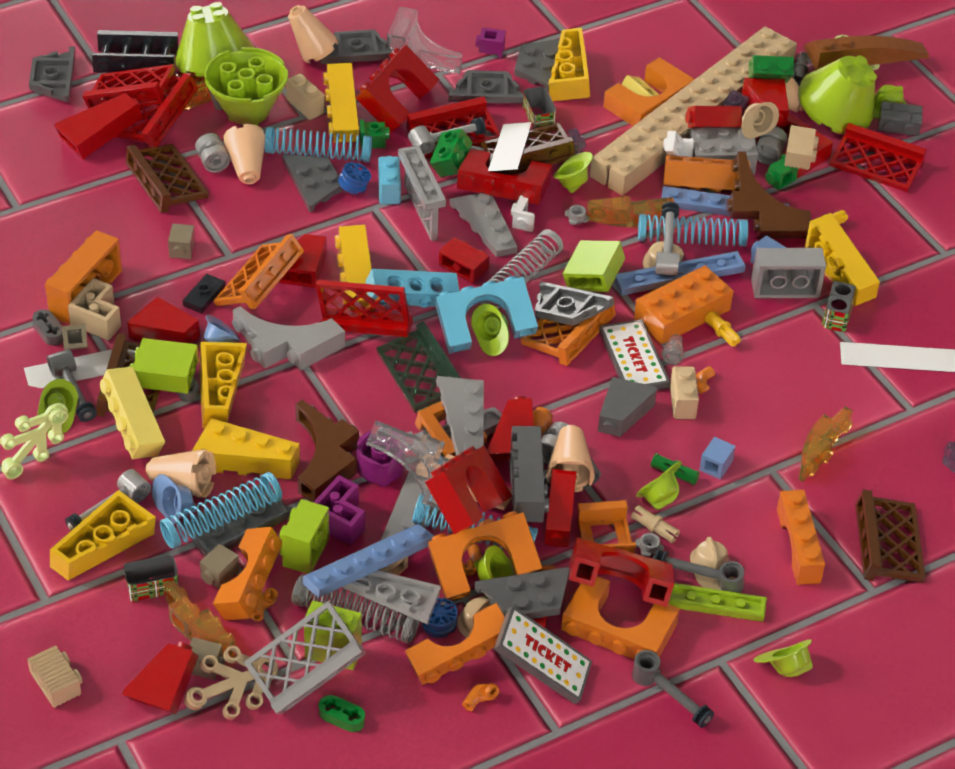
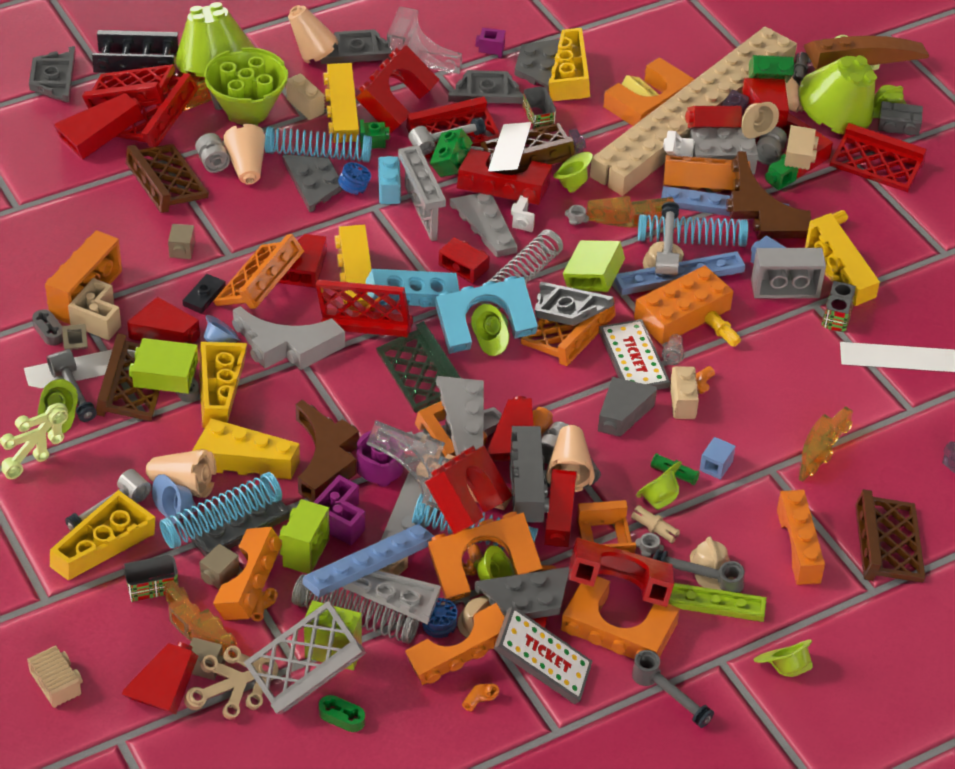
(132, 412): light yellow brick -> none

